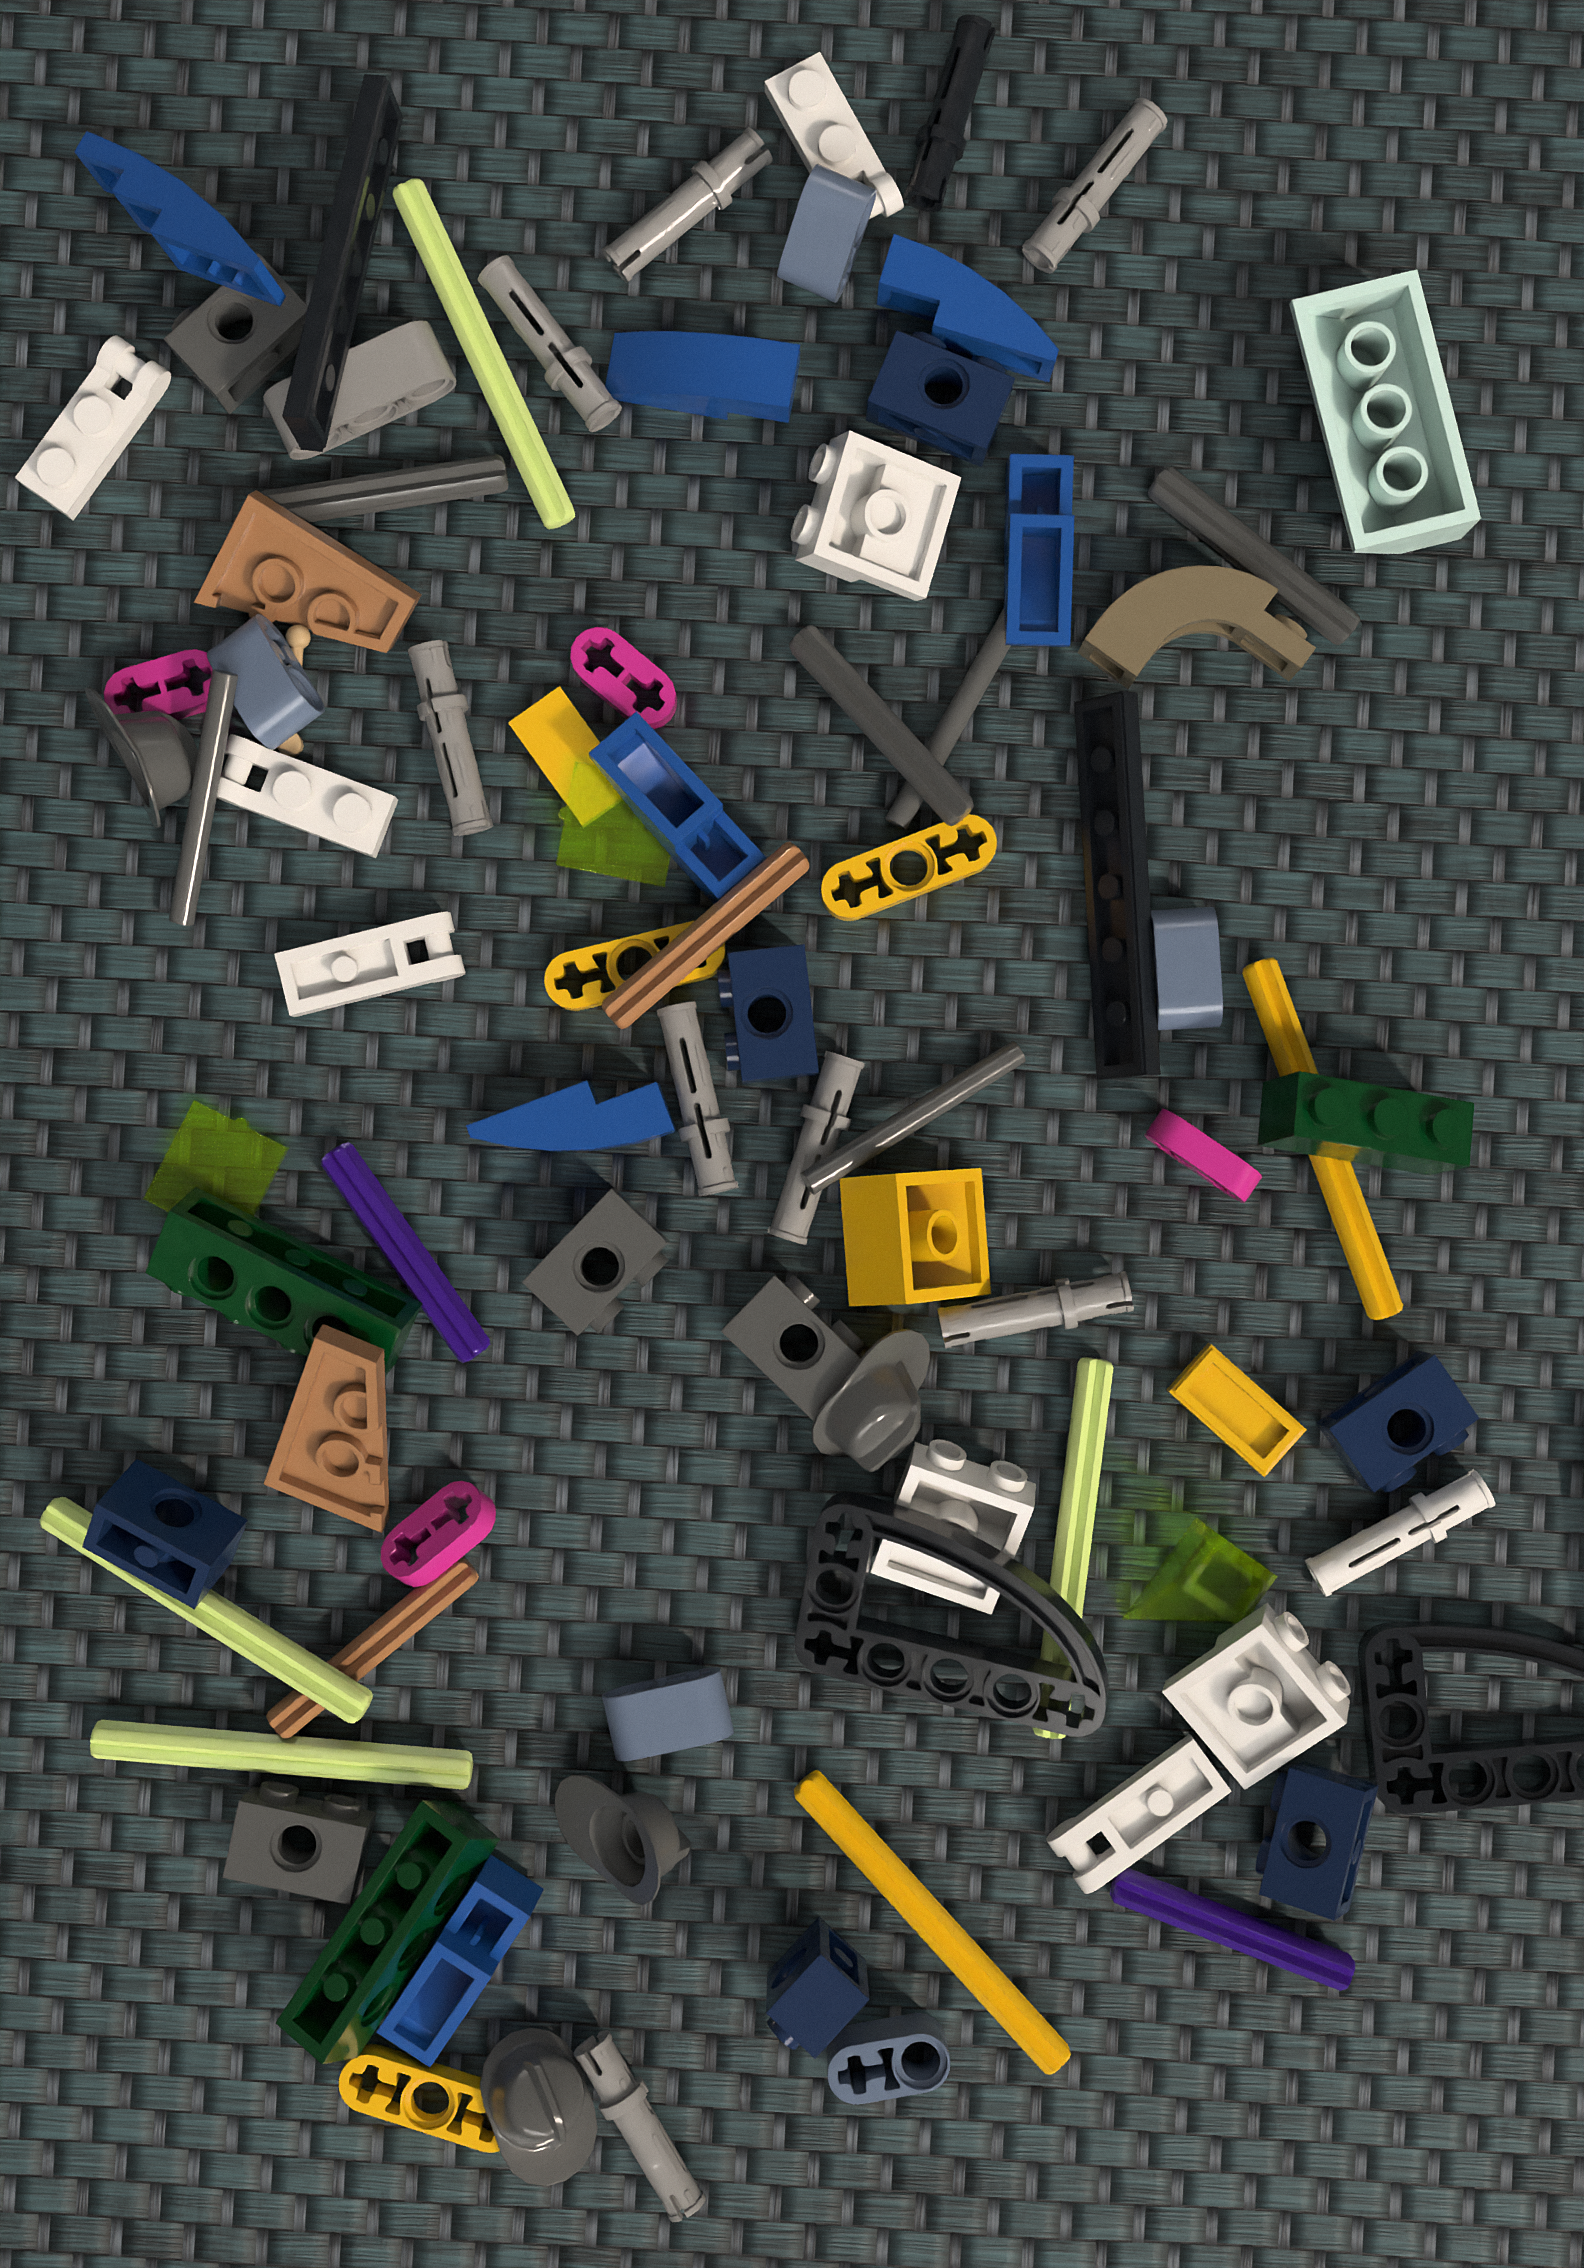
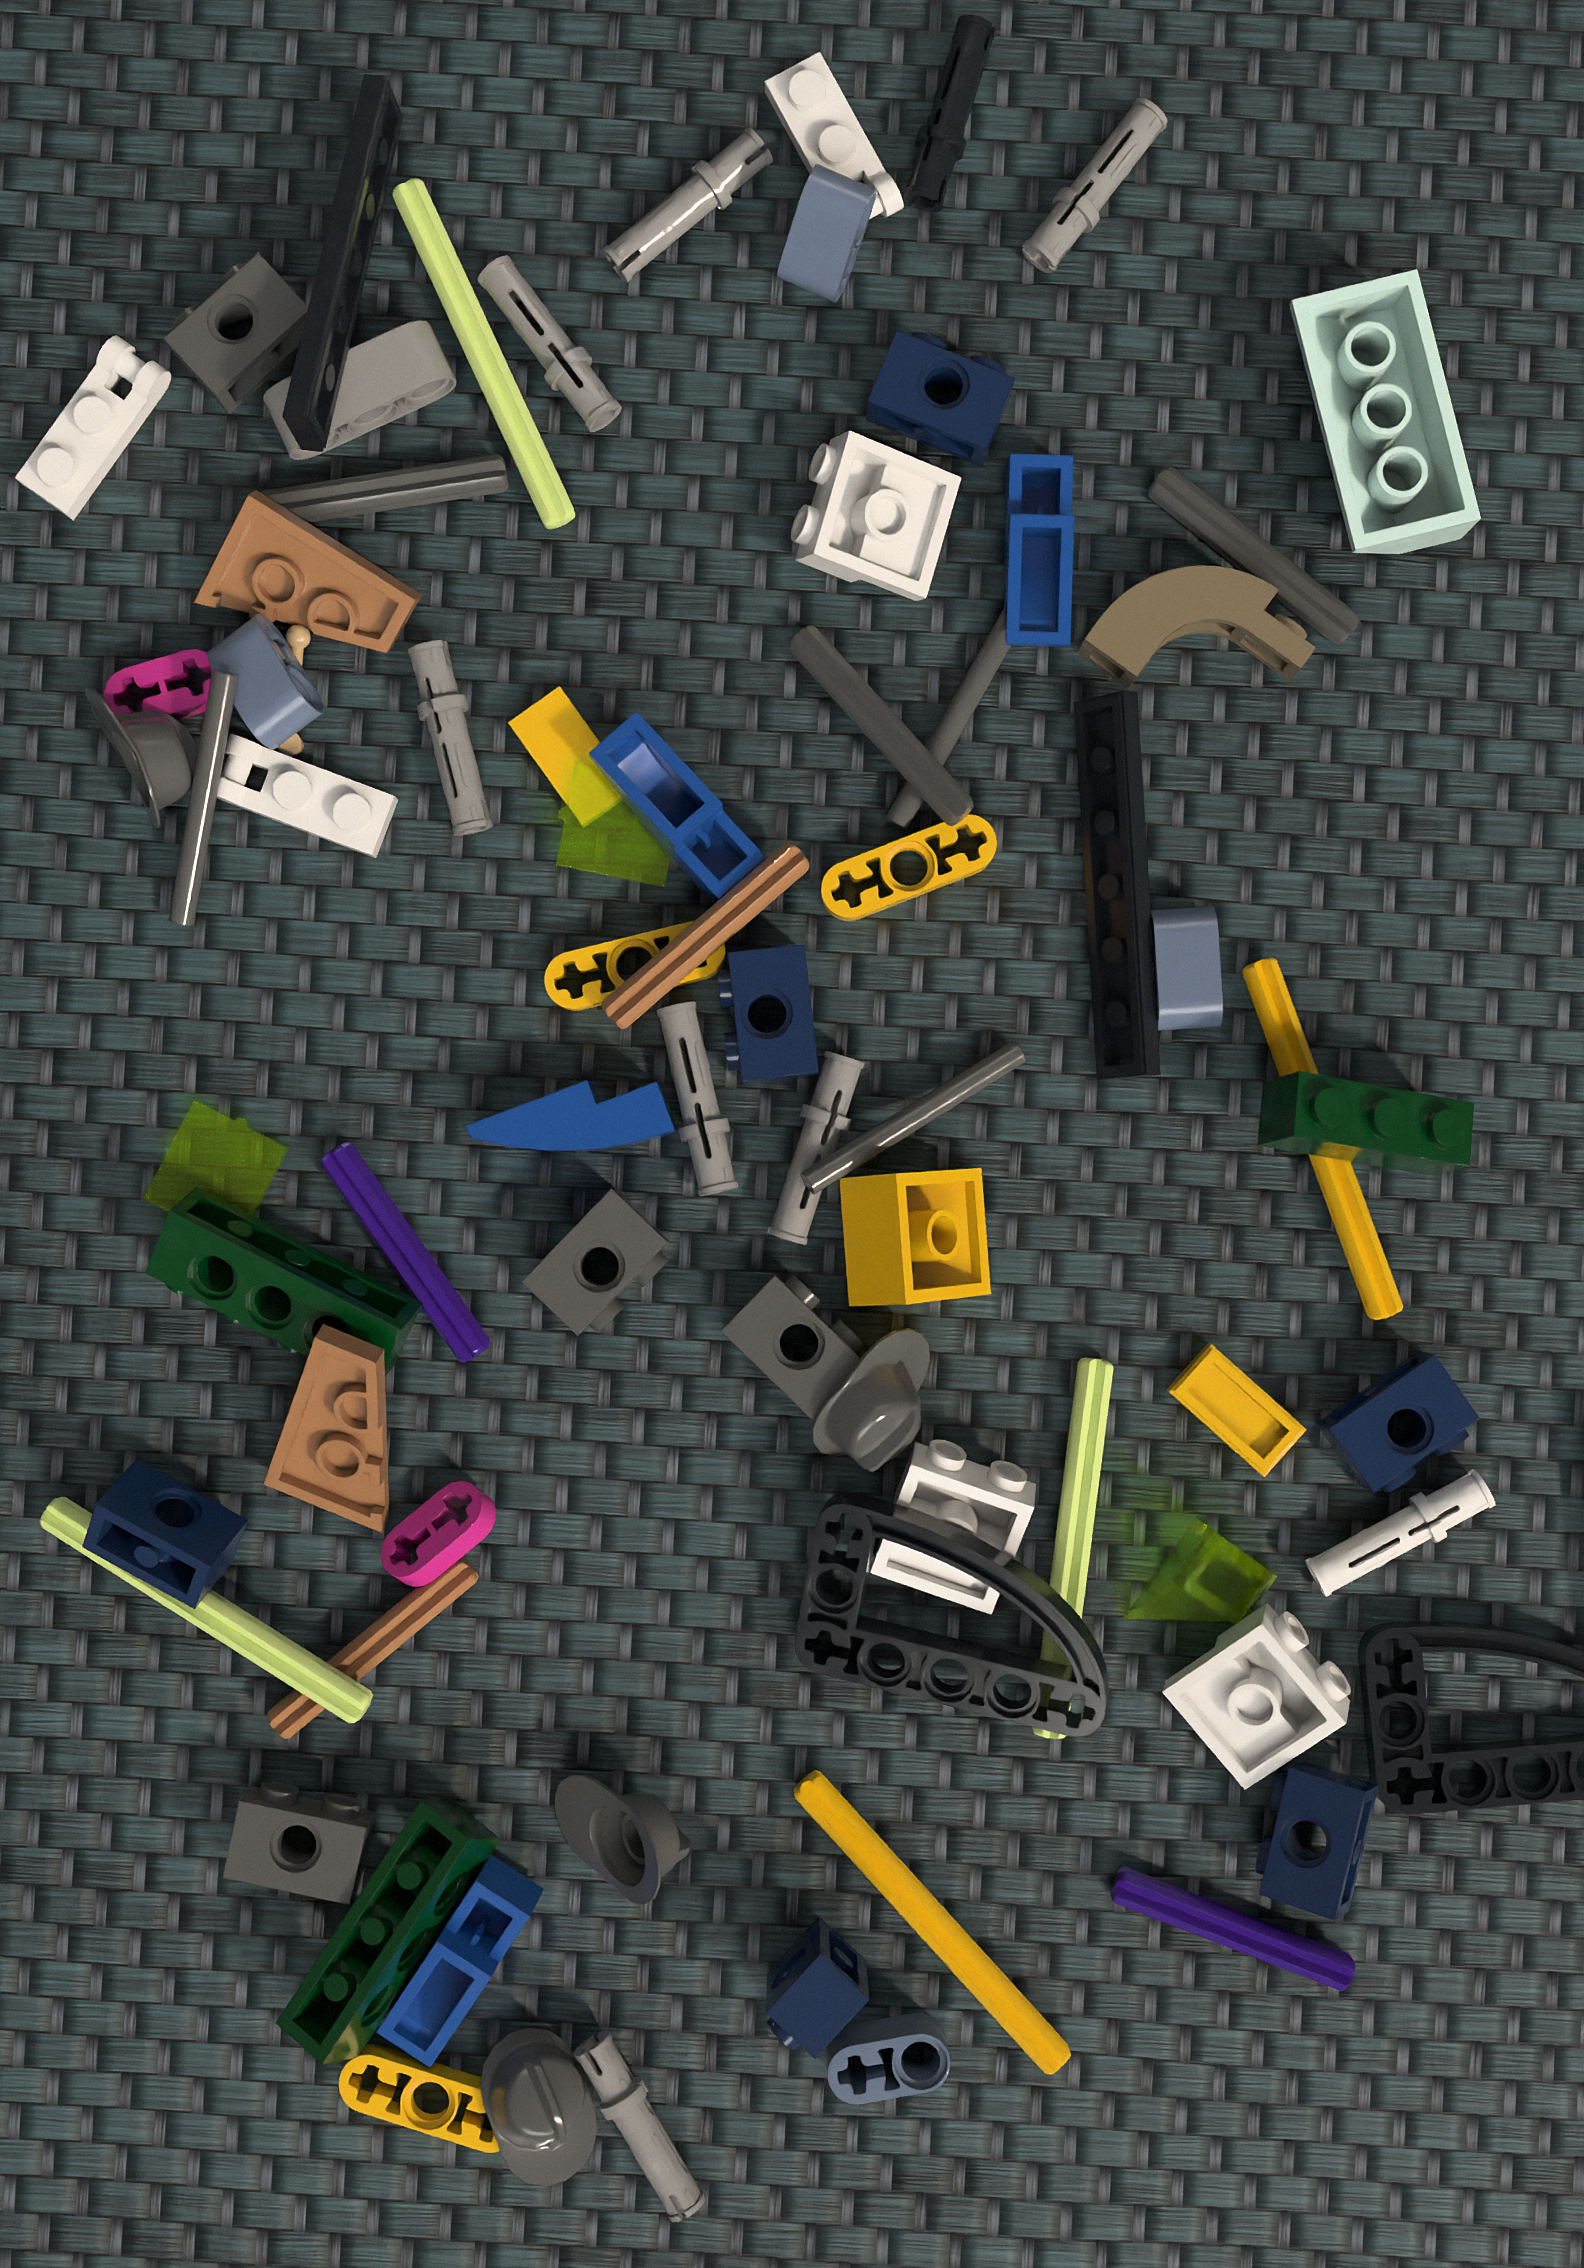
(179, 219): blue slope -> none
(281, 1756): yellowish green axle -> none
(367, 964): white plate -> none
(633, 666): dark pink beam -> none
(668, 1714): sand blue beam -> none
(704, 373): blue slope -> none
(964, 309): blue slope -> none
(1046, 1307): light grey pin -> none
(1139, 1814): white plate -> none
(1203, 1155): dark pink beam -> none

